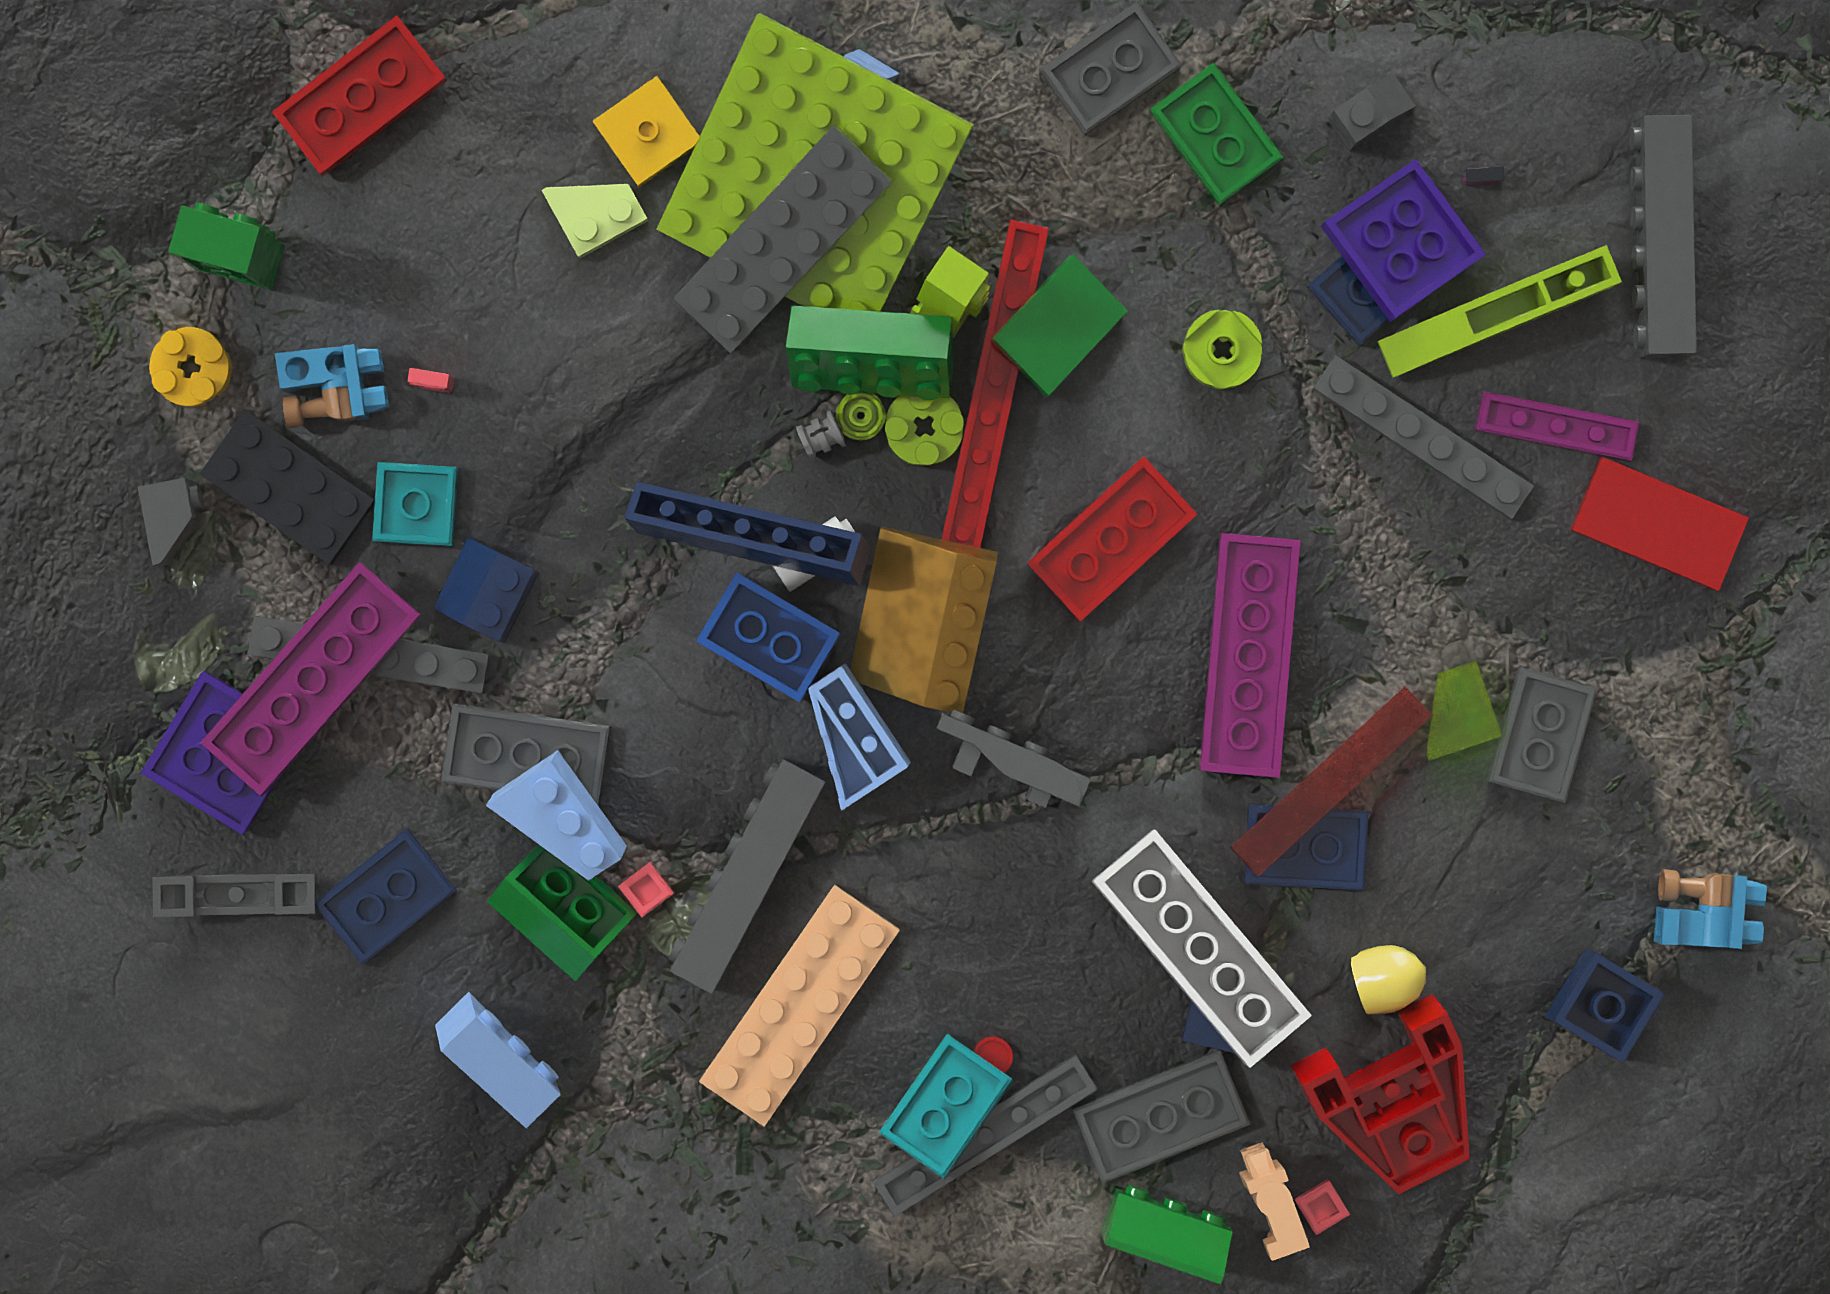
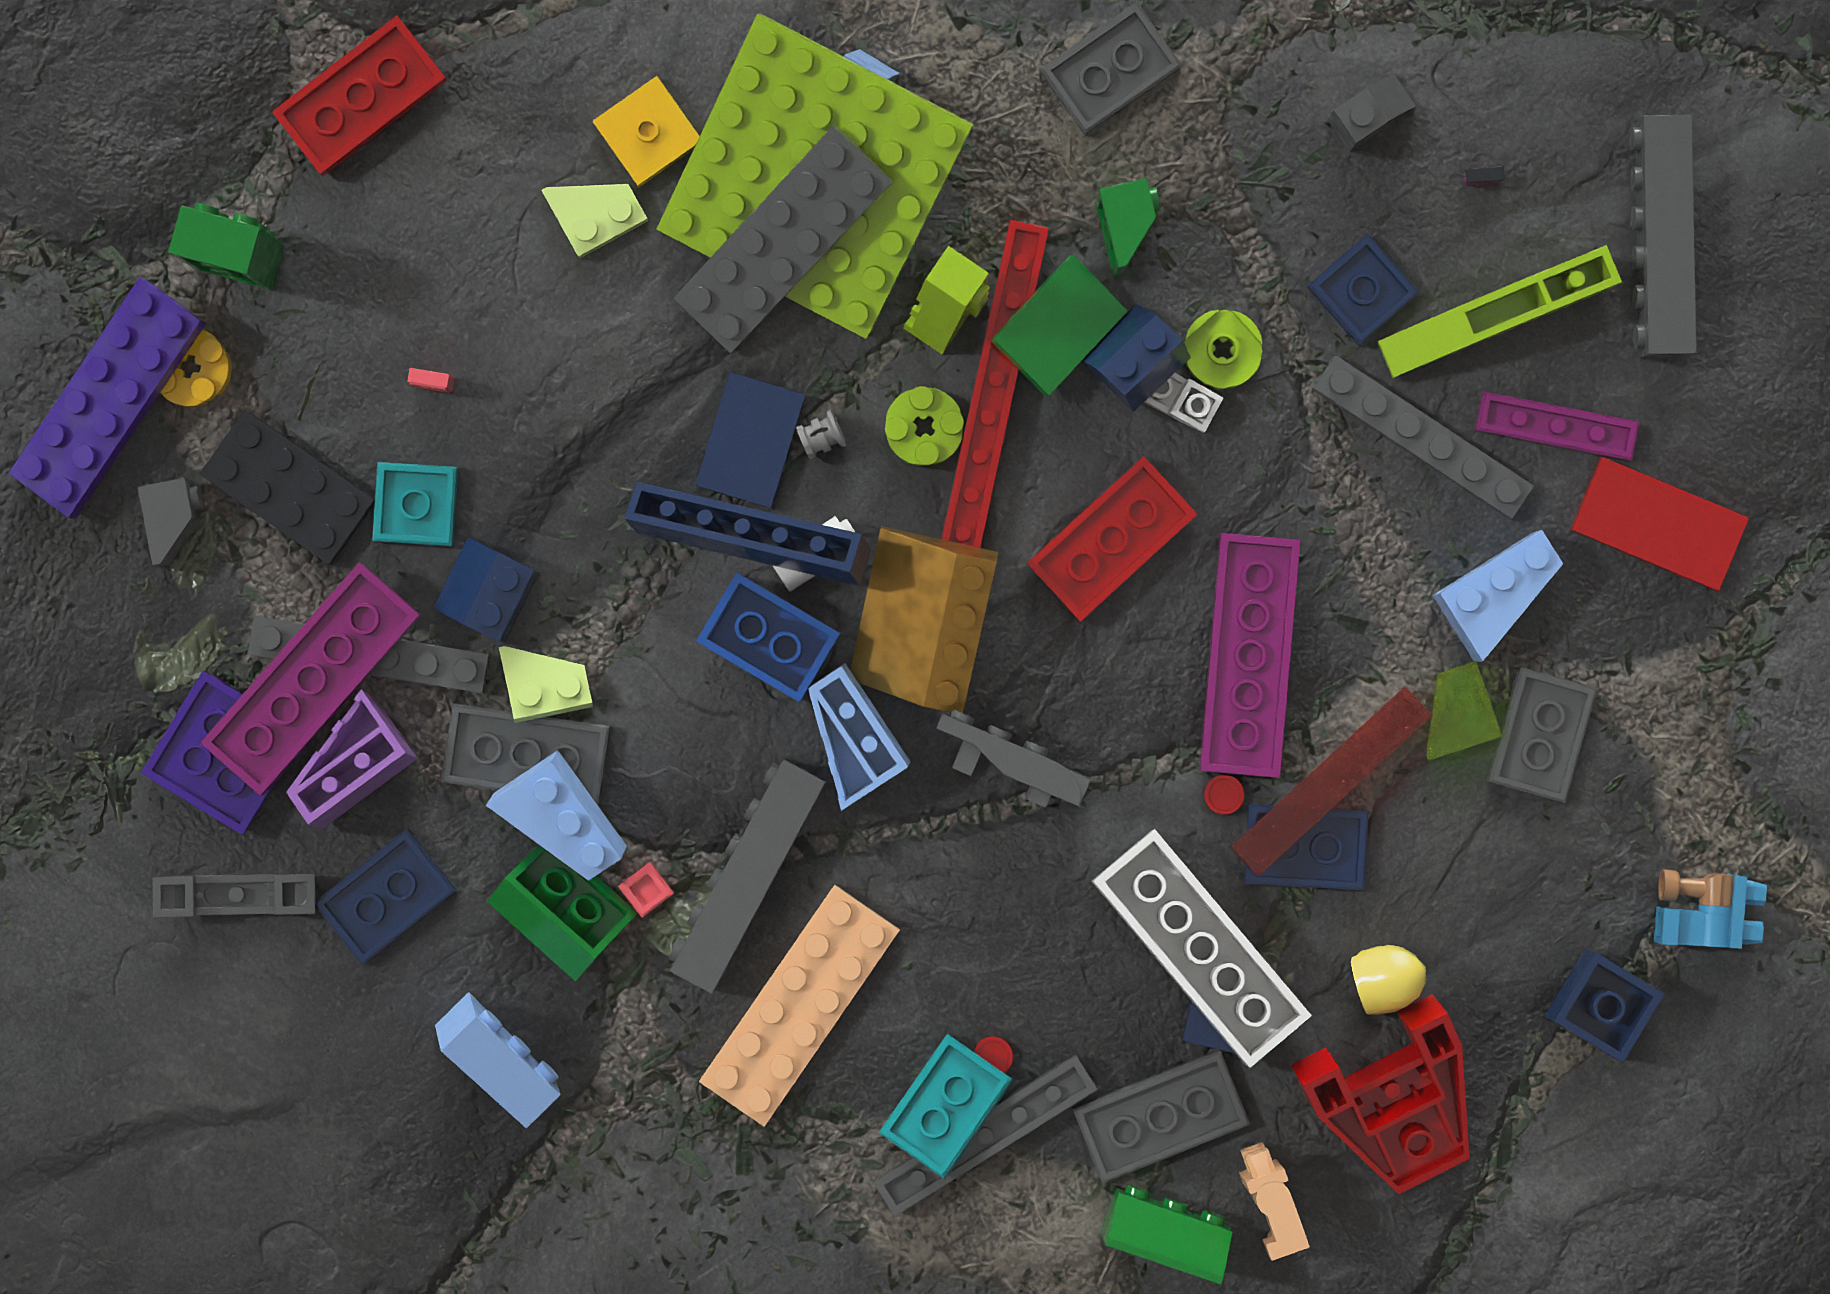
(107, 398): none -> dark purple plate
(341, 379): dark azure hips -> none
(351, 763): none -> medium lavender wedge
(543, 684): none -> yellowish green wing
(750, 440): none -> dark blue tile
(860, 428): lime plate -> none
(870, 352): green brick -> none
(1125, 219): none -> green slope
(1137, 356): none -> dark blue slope
(1186, 402): none -> white slope
(1216, 134): green tile -> none
(1224, 794): none -> red piece
(1321, 1206): coral tile -> none
(1402, 240): dark purple plate -> none
(1497, 592): none -> light blue wedge

